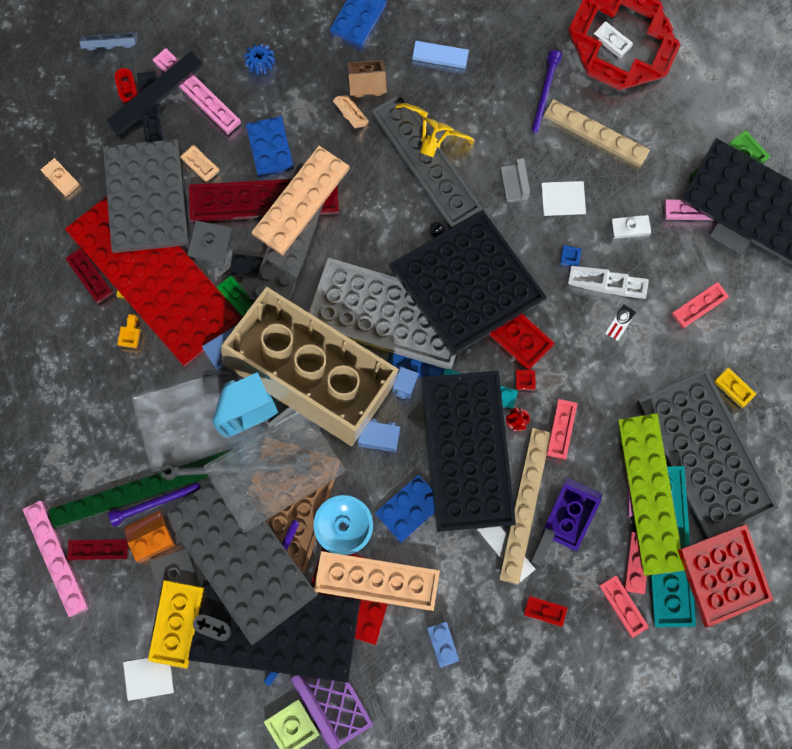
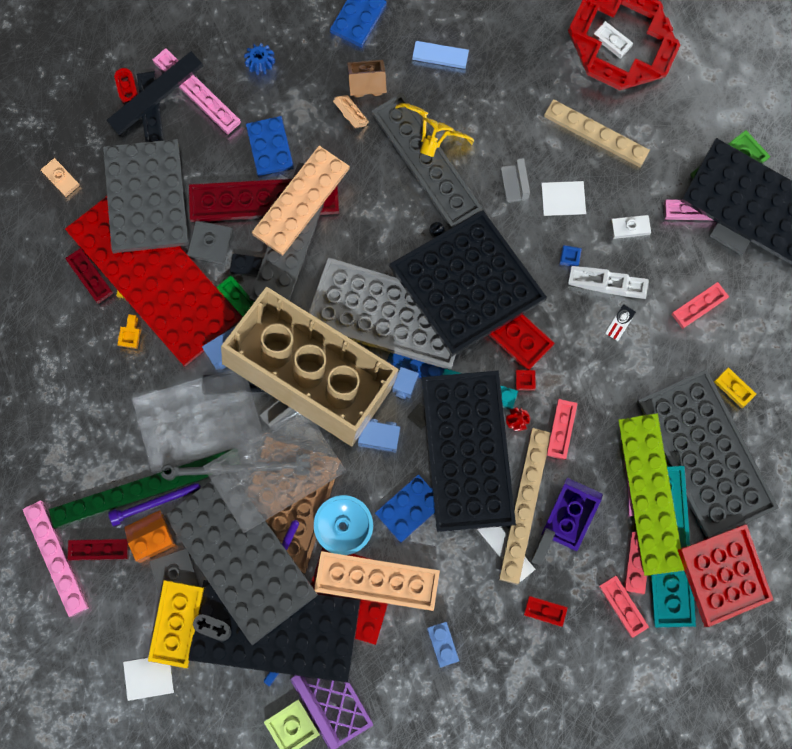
(108, 41): sand blue plate -> none
(199, 163): light nougat plate -> none
(243, 406): medium azure windscreen -> none
(554, 58): dark purple piece -> none

